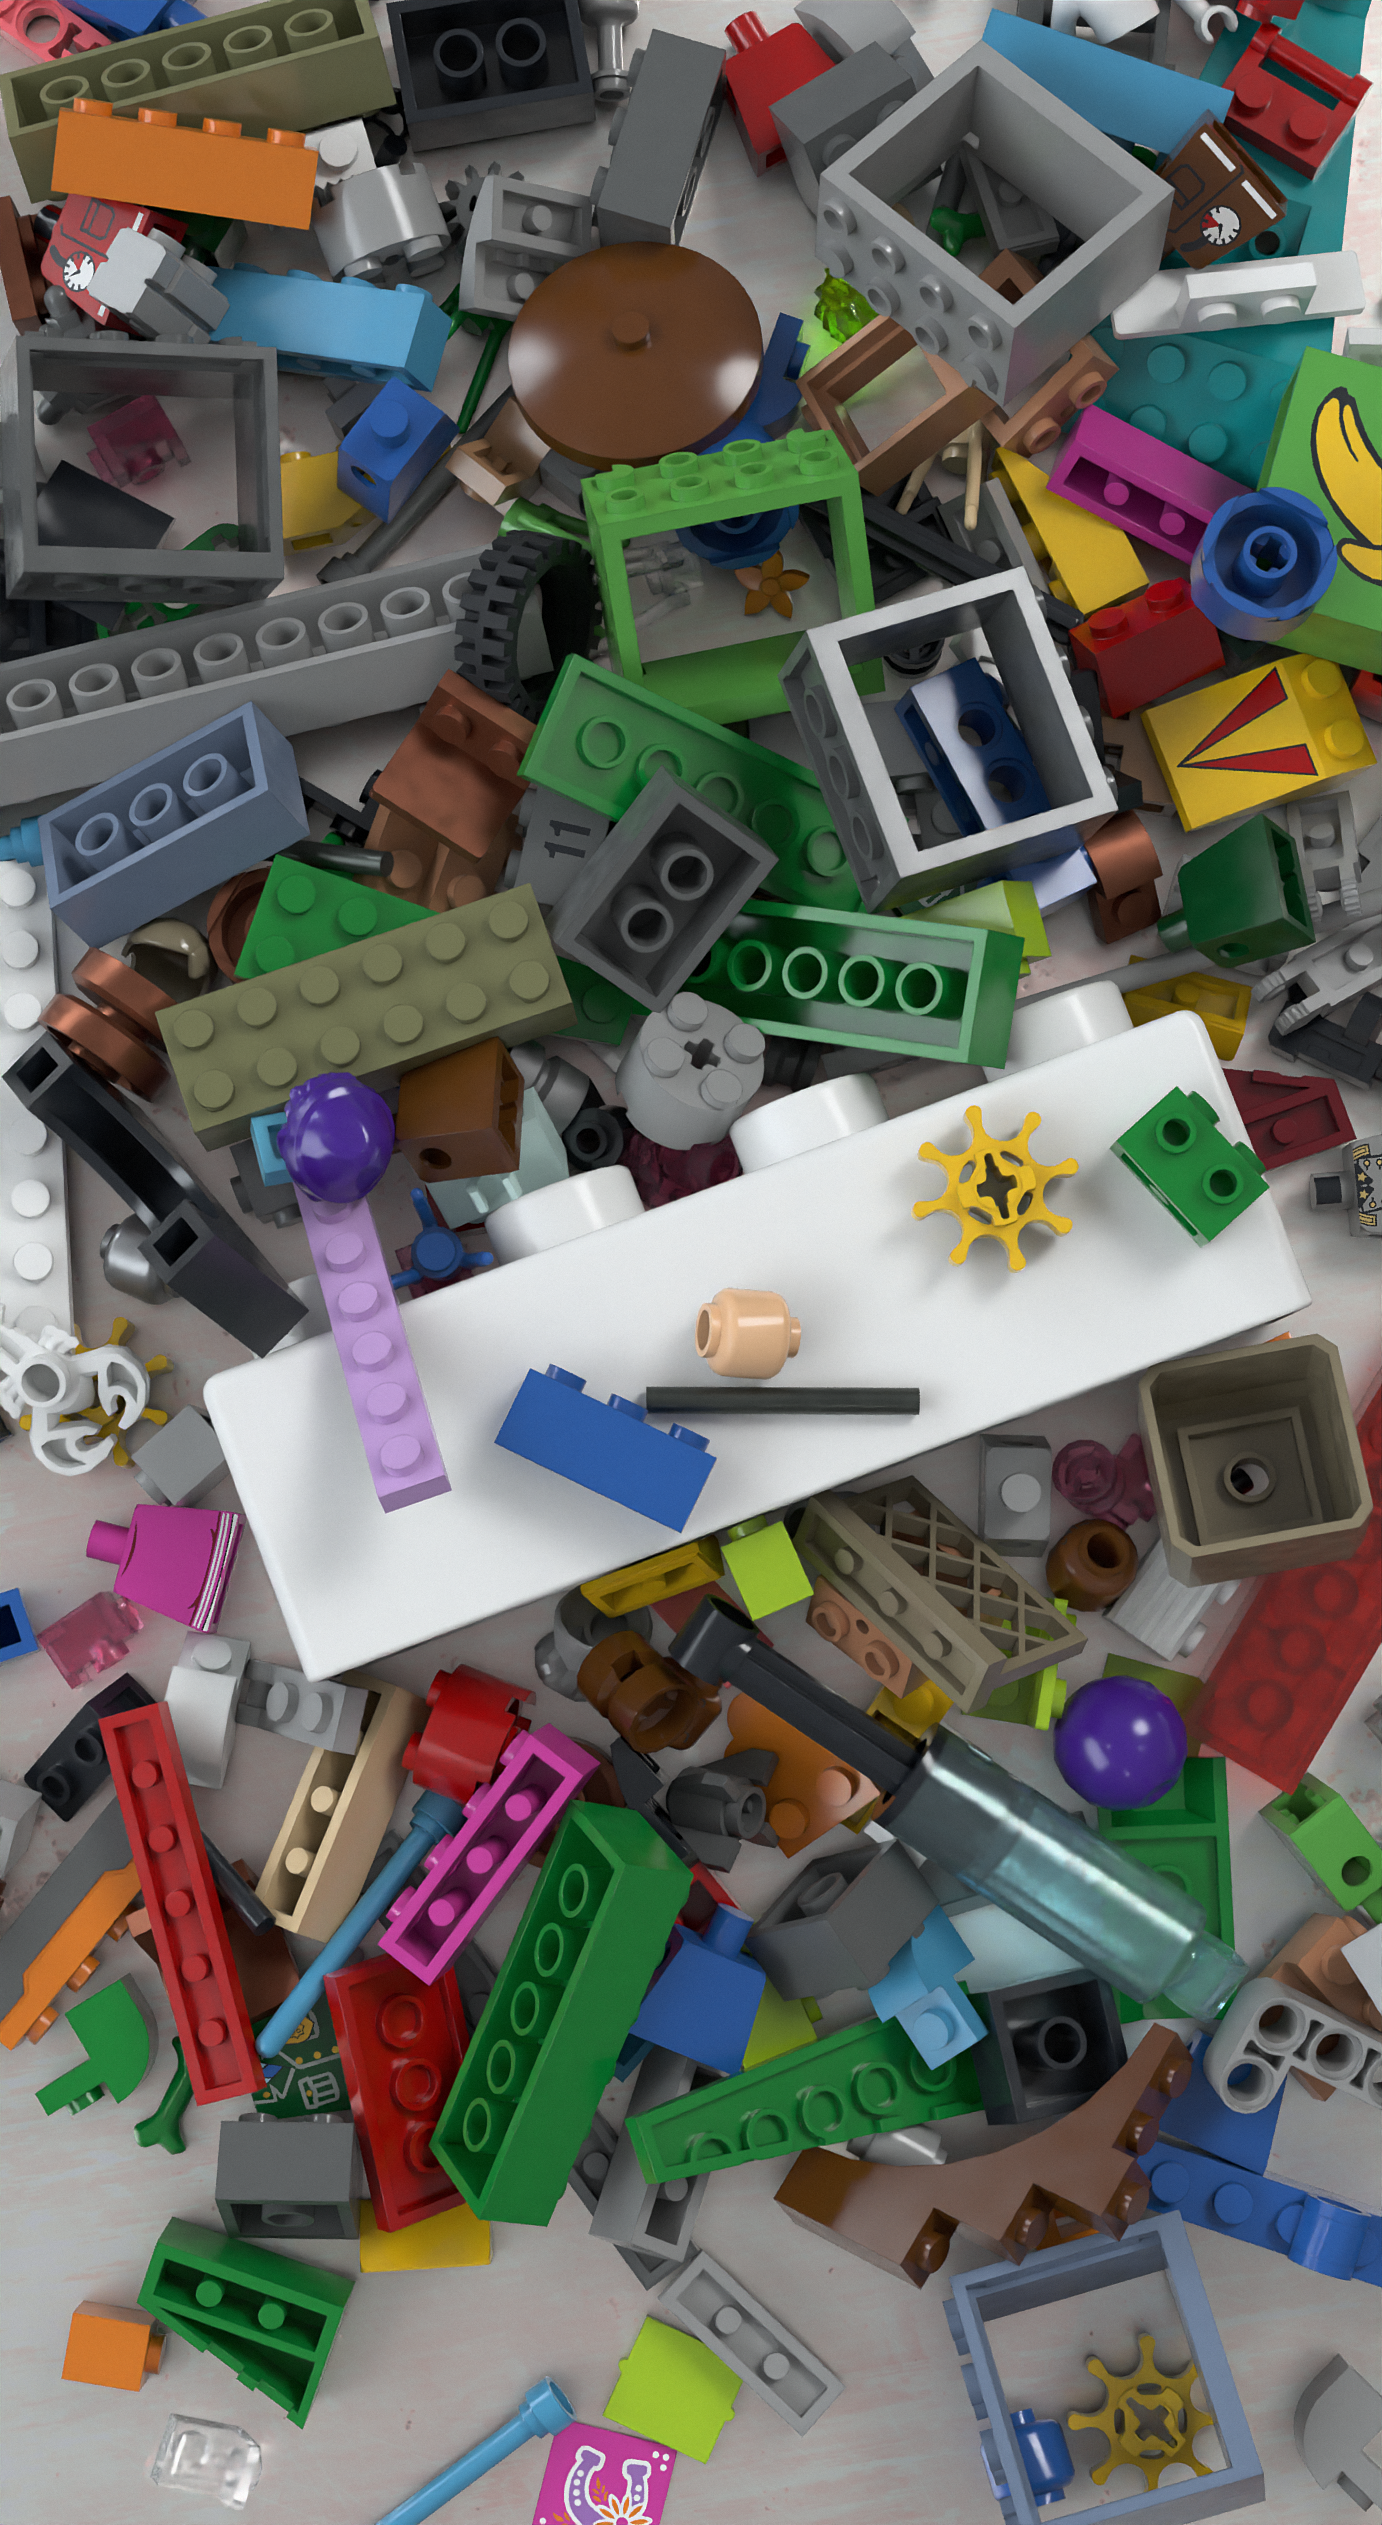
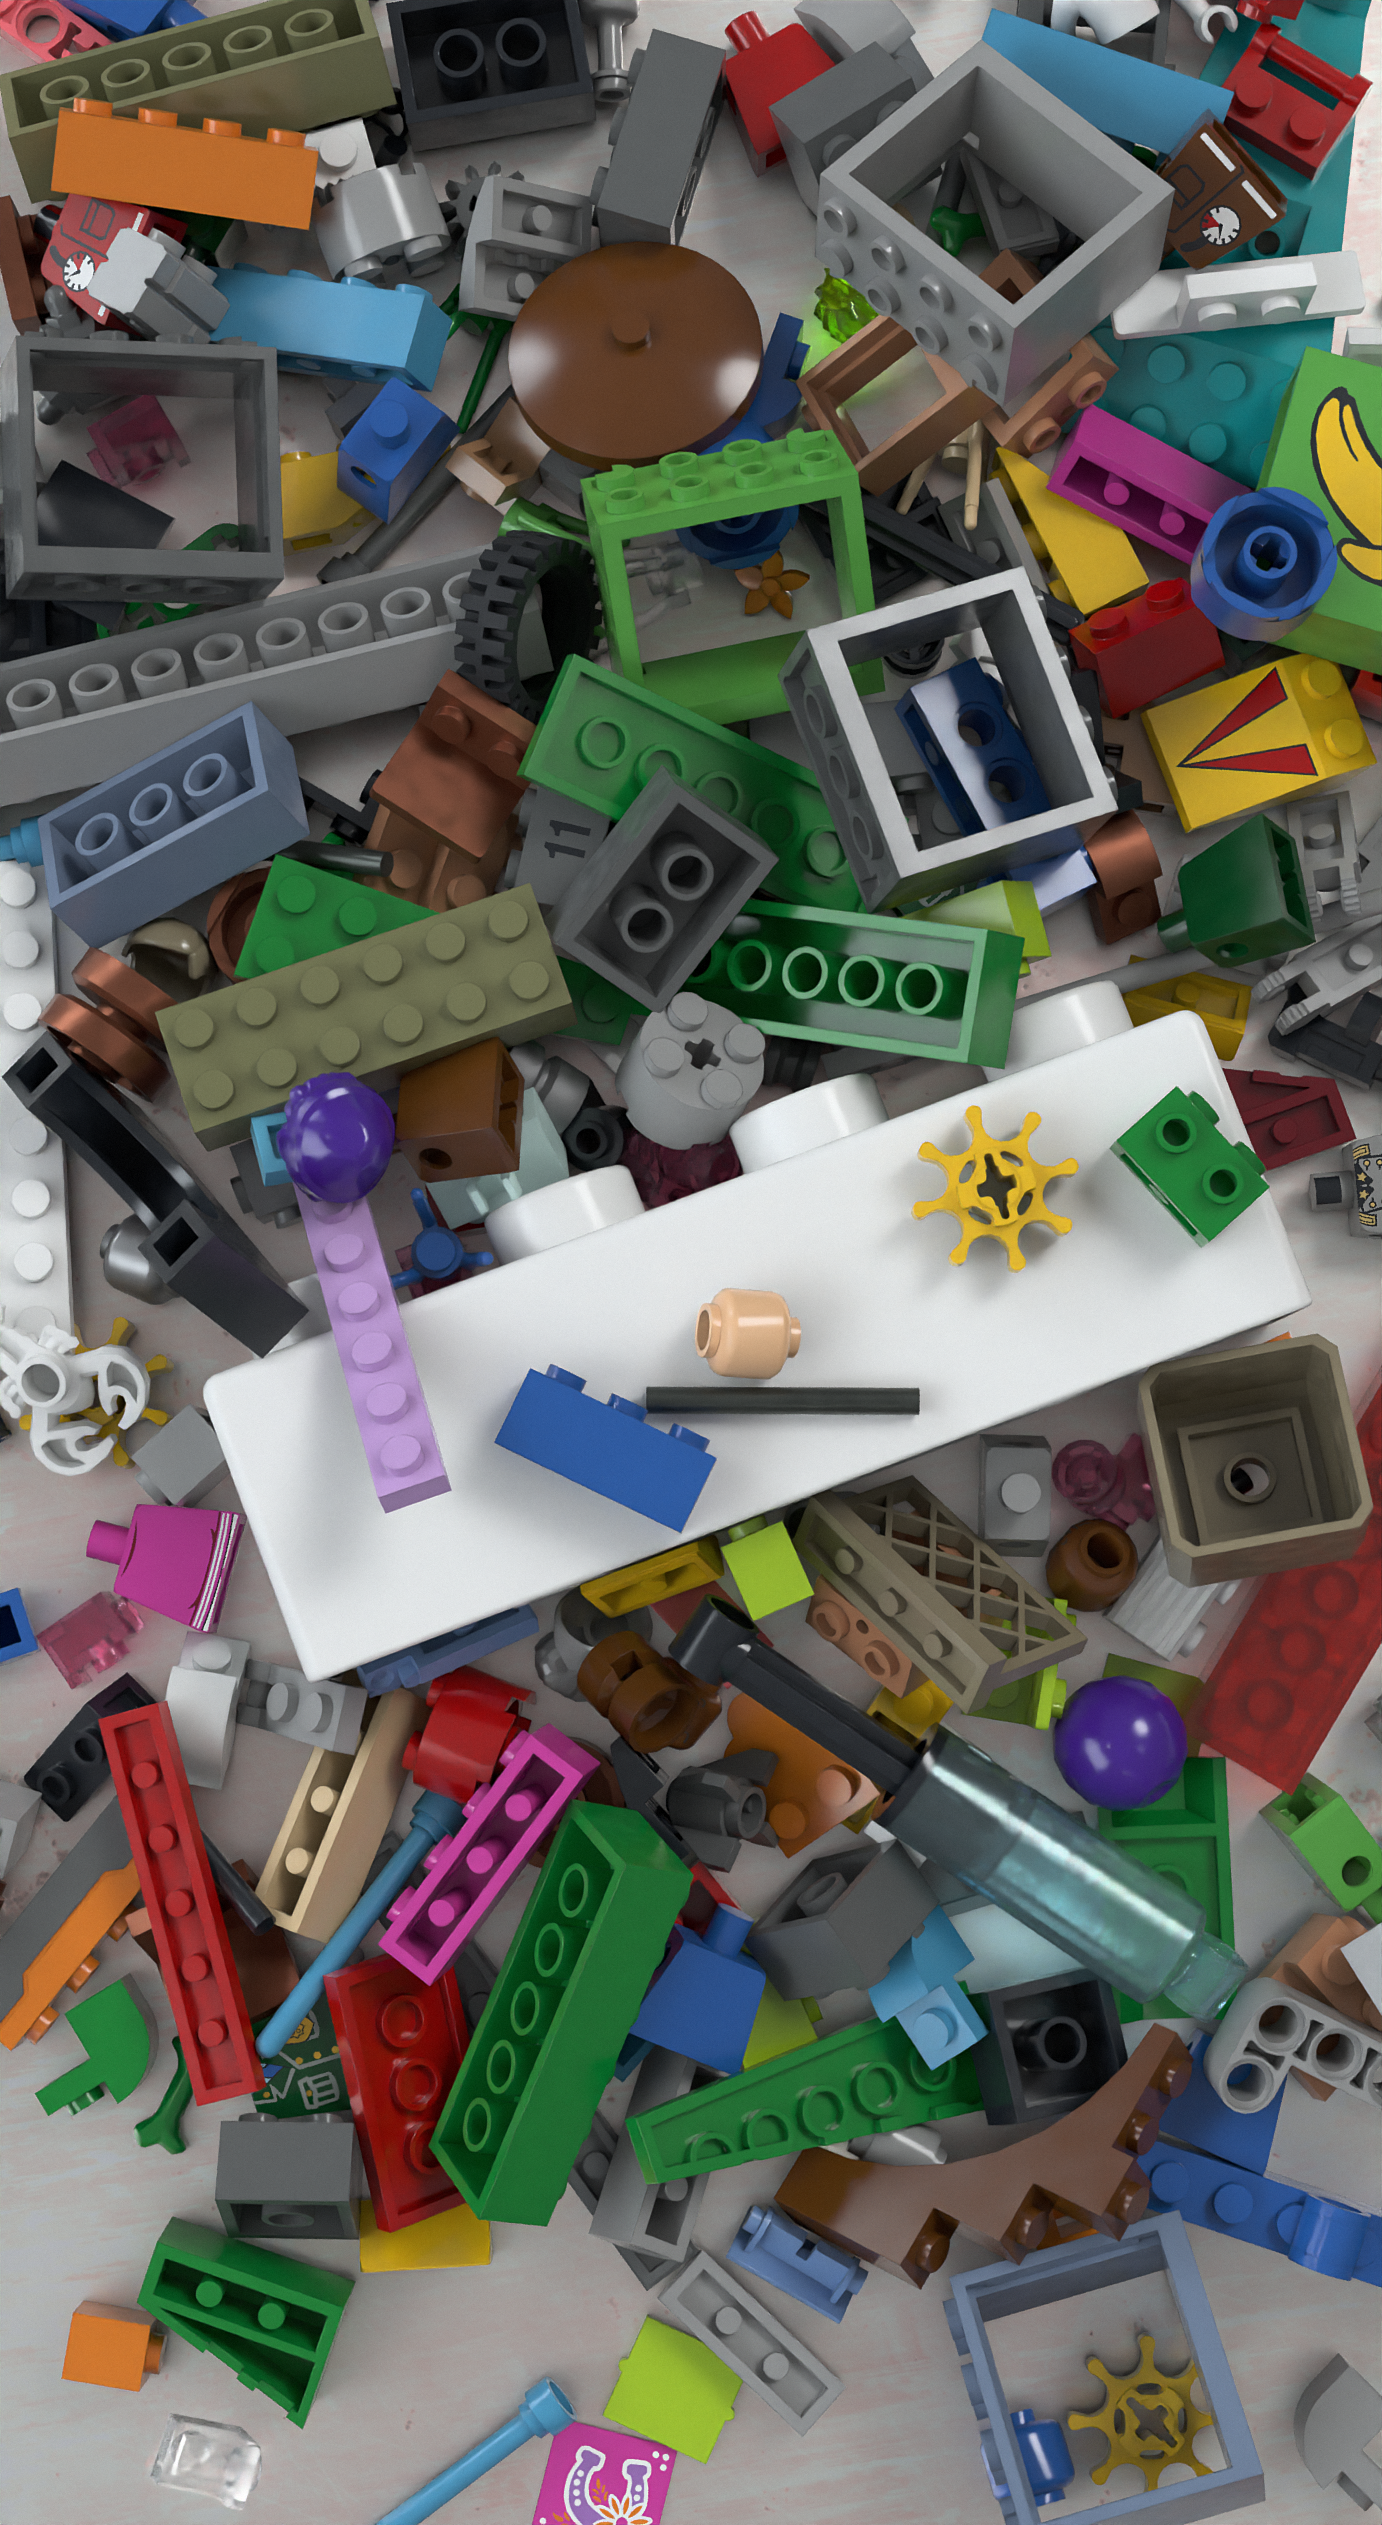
(447, 1651): none -> medium blue hinge
(796, 2265): none -> medium blue hinge

